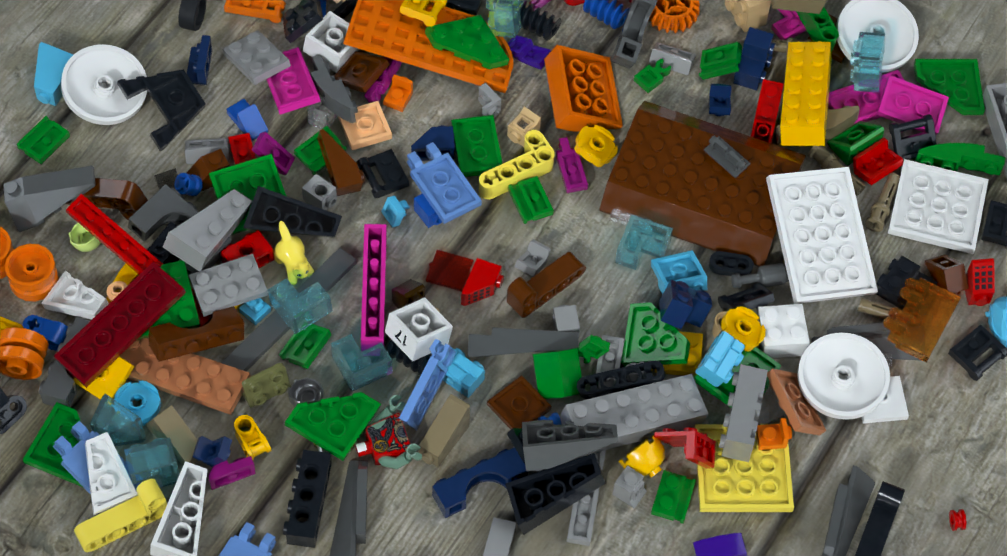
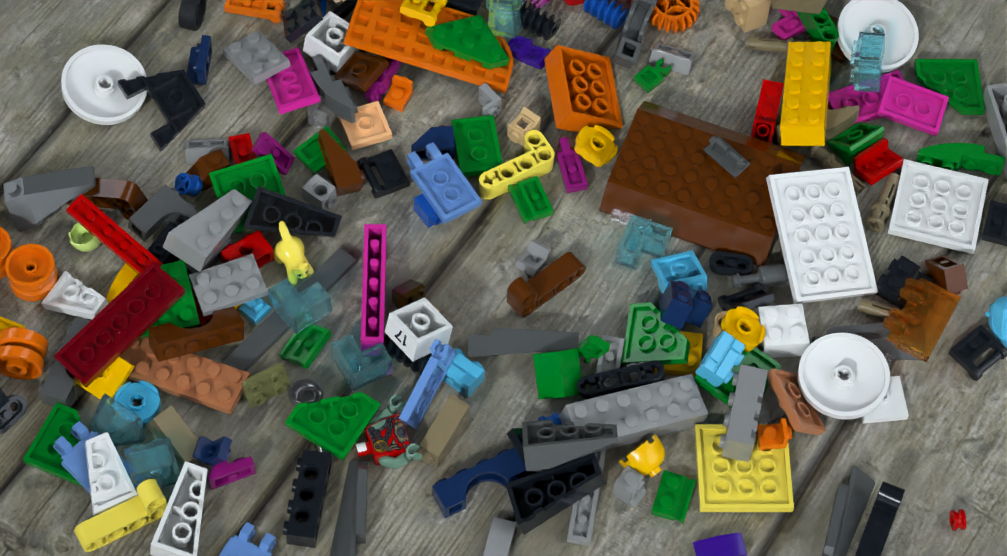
(43, 140): green plate -> none
(49, 73): medium azure slope -> none
(52, 330): blue piece -> none
(117, 285): light nougat plate -> none
(166, 178): clear smoke slope -> none
(247, 118): blue slope -> none
(251, 441): yellow piece -> none
(394, 210): medium azure tile -> none
(449, 270): clear red piece -> none
(481, 282): red slope -> none
(518, 404): reddish brown plate -> none
(566, 319): light grey brick -> none
(697, 446): red bracket -> none
(720, 60): green plate -> none
(720, 100): dark blue bracket -> none
(755, 56): dark blue brick -> none
(908, 146): black plate -> none
(980, 282): red slope -> none

